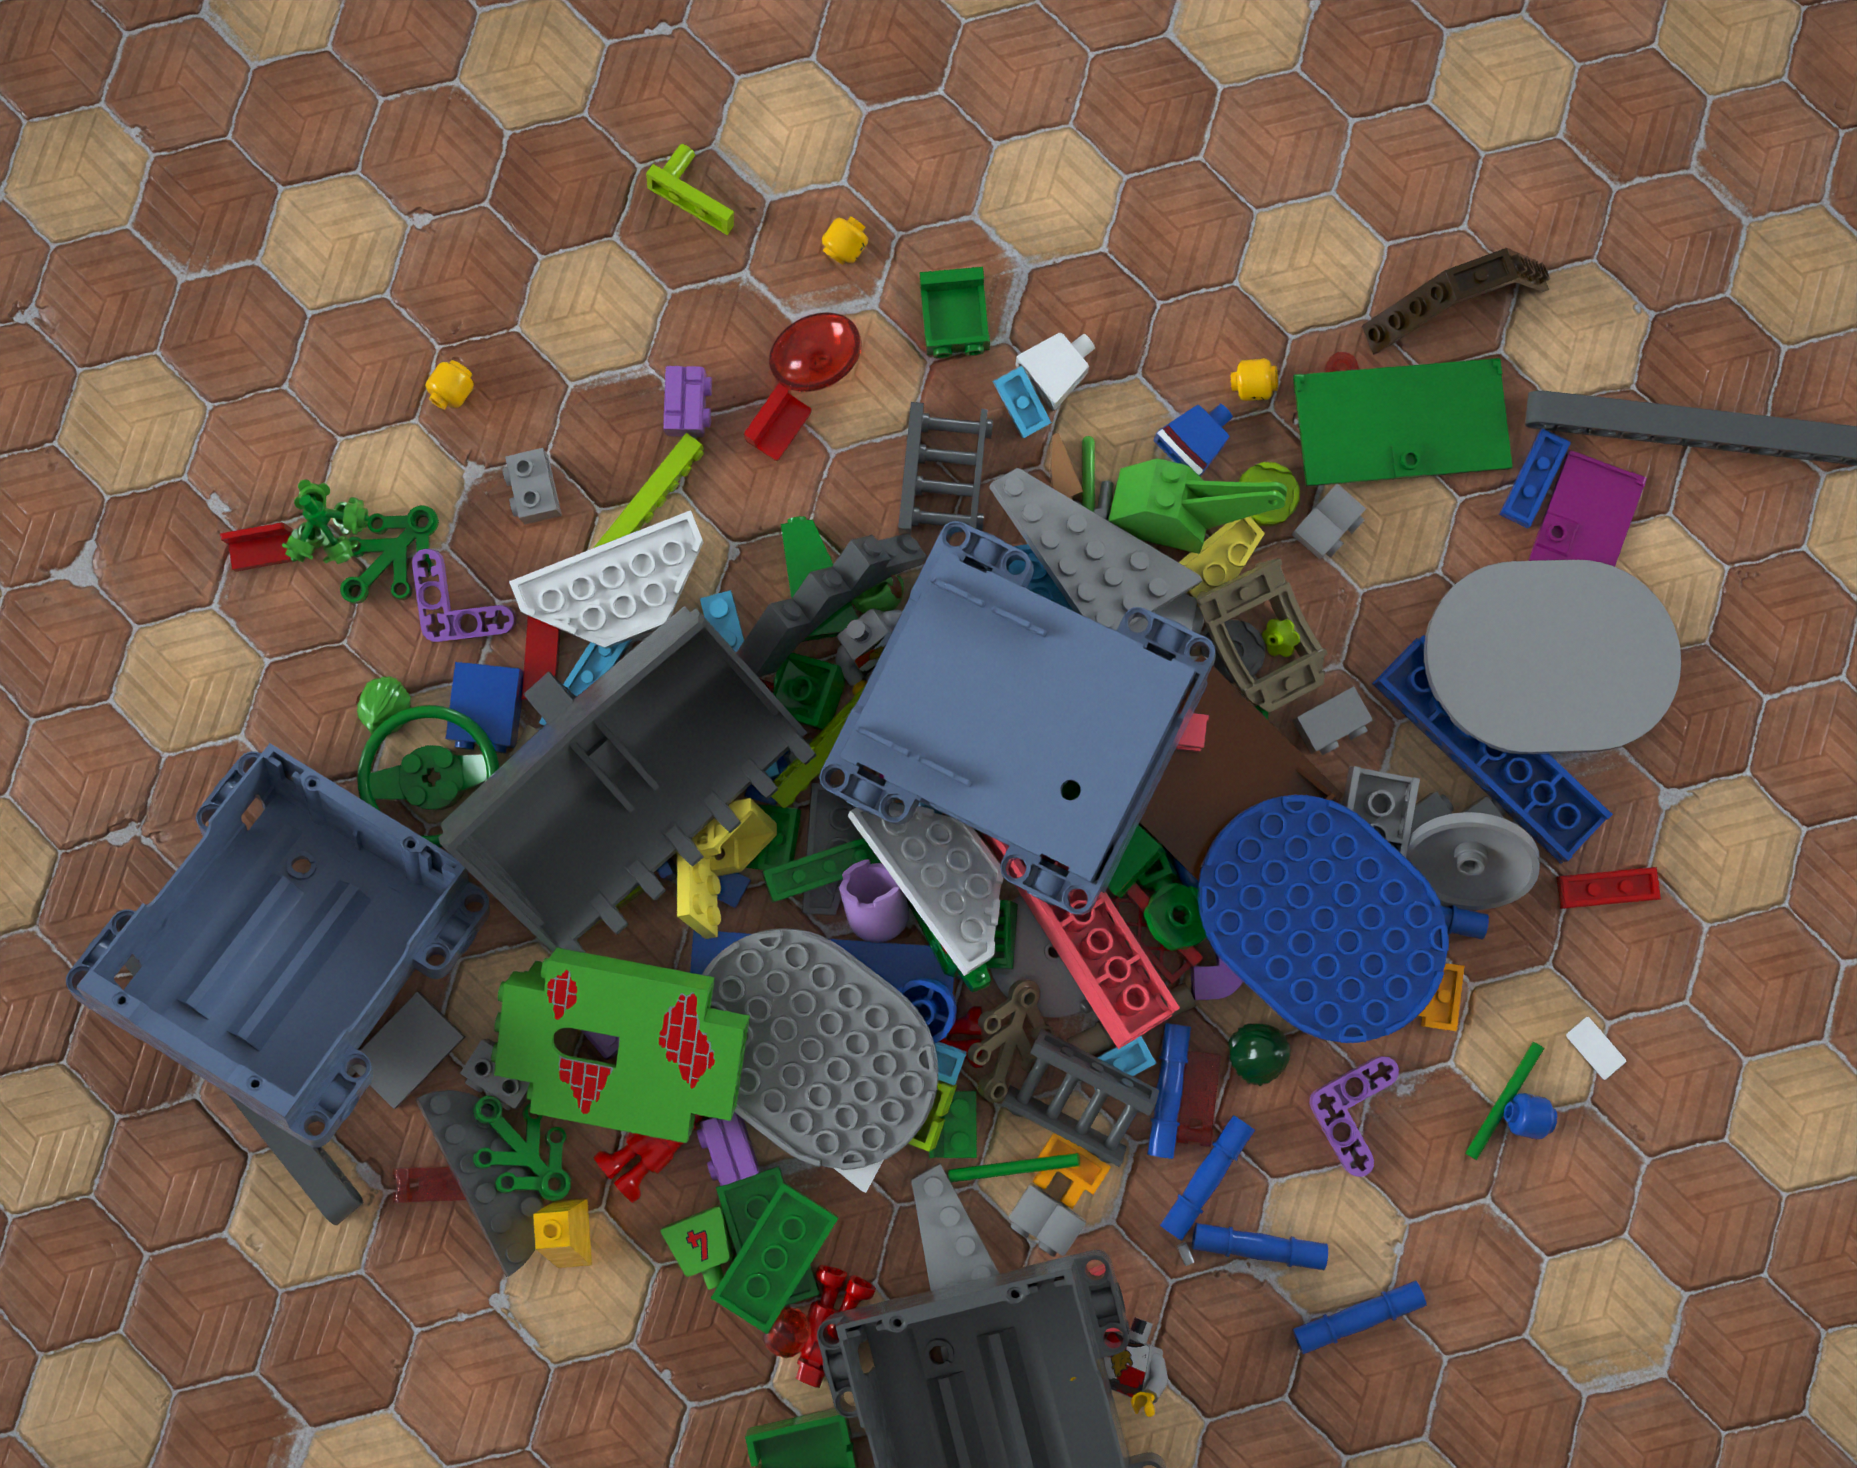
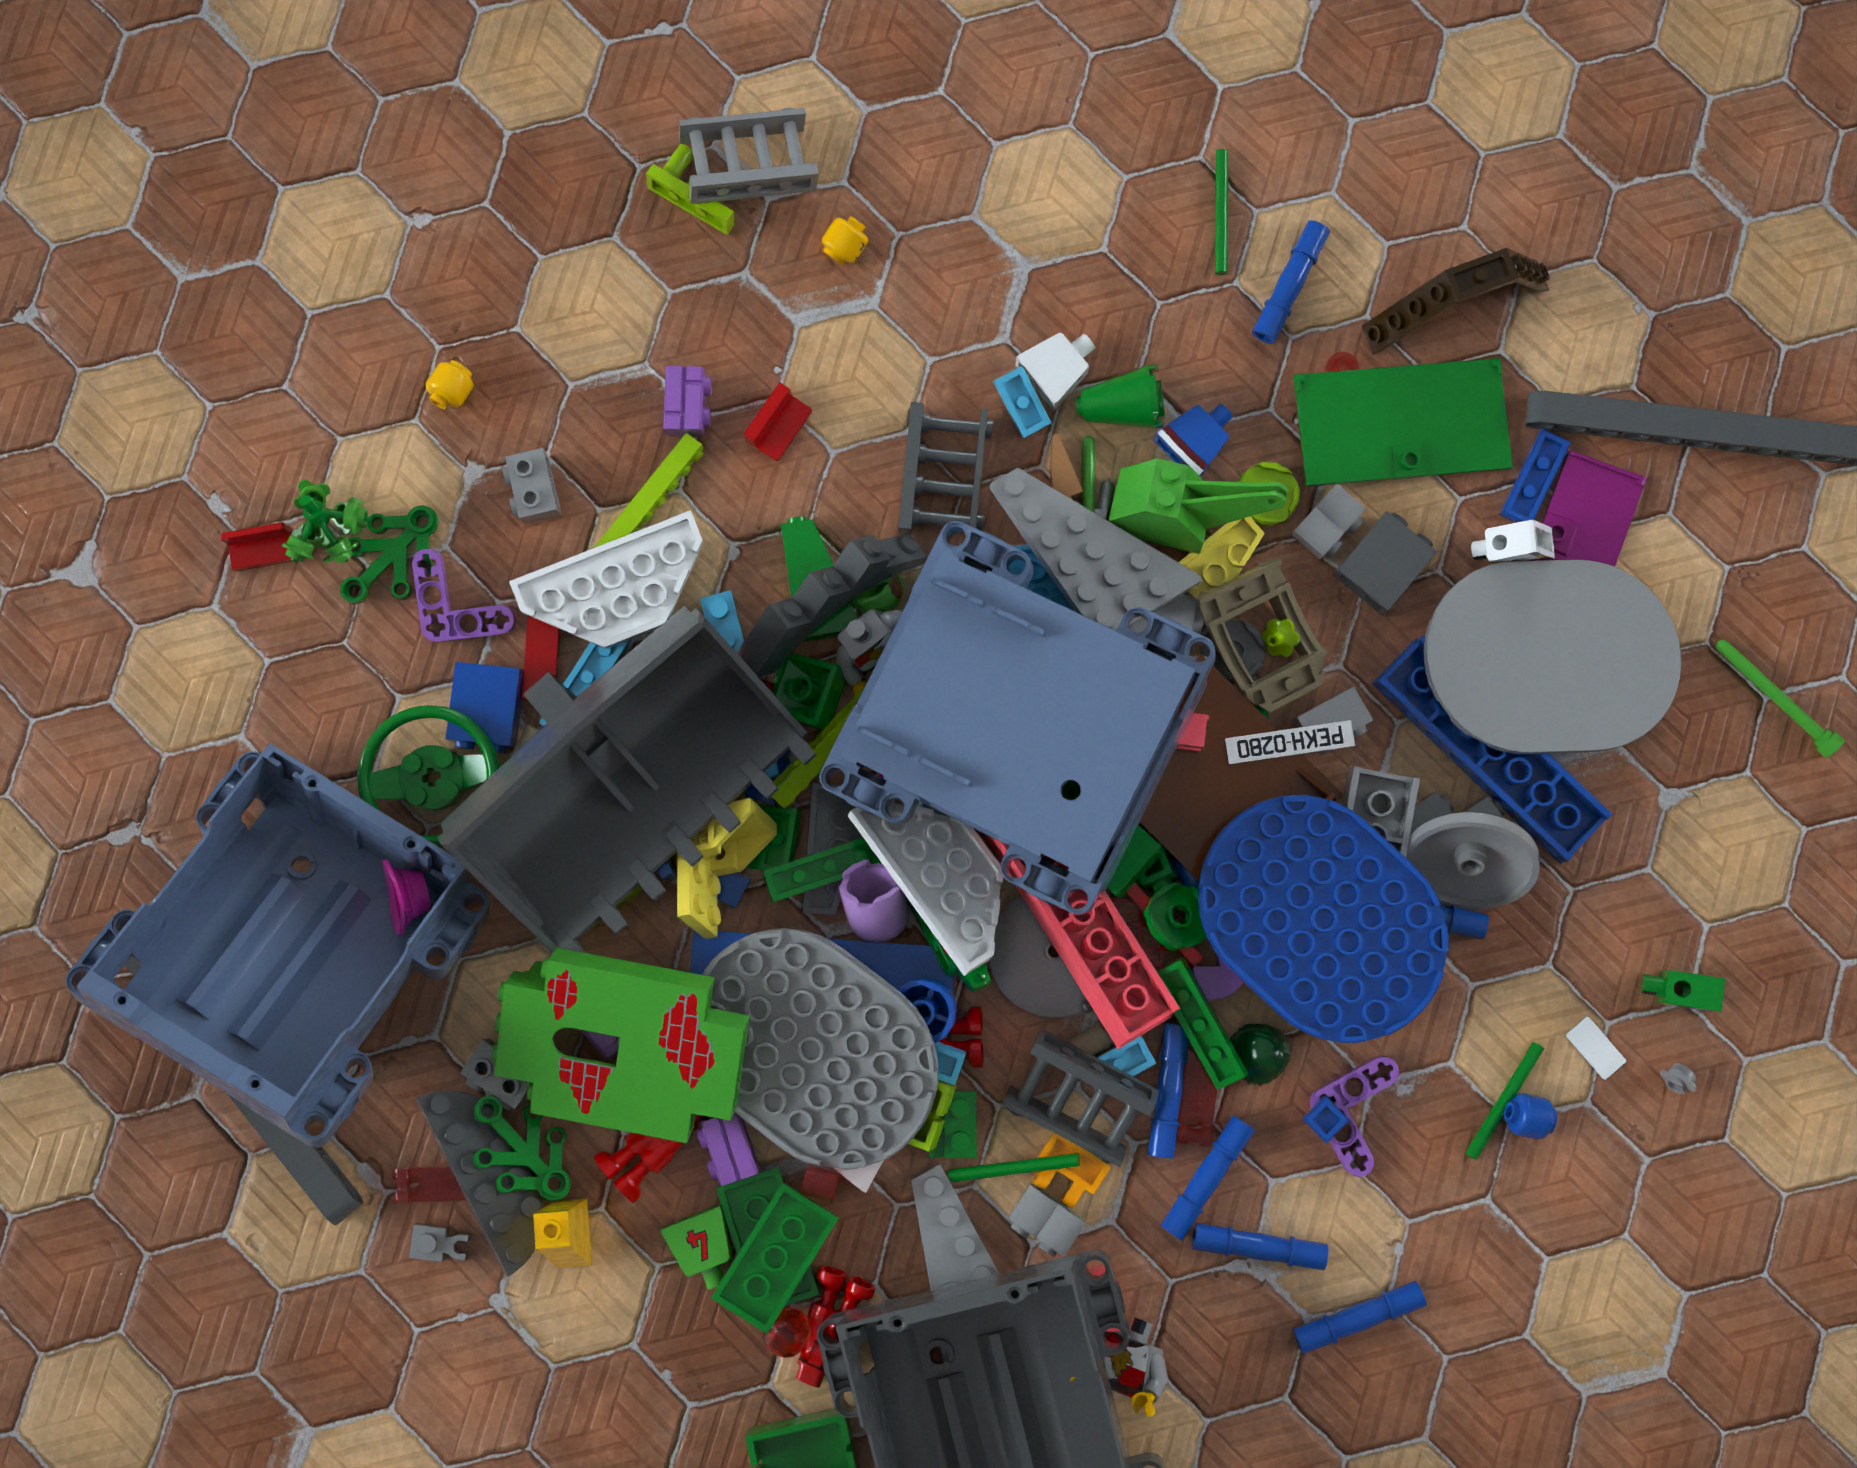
(380, 701): bright green hair -> none
(406, 894): none -> dark pink hat
(409, 1049): light grey tile -> none
(433, 1242): none -> light grey plate
(753, 182): none -> light grey fence
(815, 352): clear red dish -> none
(820, 1182): none -> clear red piece
(954, 312): green panel -> none
(1008, 1036): dark tan plant -> none
(1009, 921): green slope -> none
(1125, 400): none -> green cone
(1185, 1253): light grey piece -> none
(1202, 1025): none -> green plate
(1221, 212): none -> green bar
(1255, 379): yellow head -> none
(1289, 742): none -> white sticker
(1291, 281): none -> blue piece
(1325, 1119): none -> blue tile
(1385, 562): none -> dark grey panel
(1444, 1007): light orange plate -> none
(1515, 542): none -> white torso
(1608, 887): red tile -> none
(1679, 1078): none -> light grey plate
(1697, 993): none -> green torso
(1825, 740): none -> bright green piece

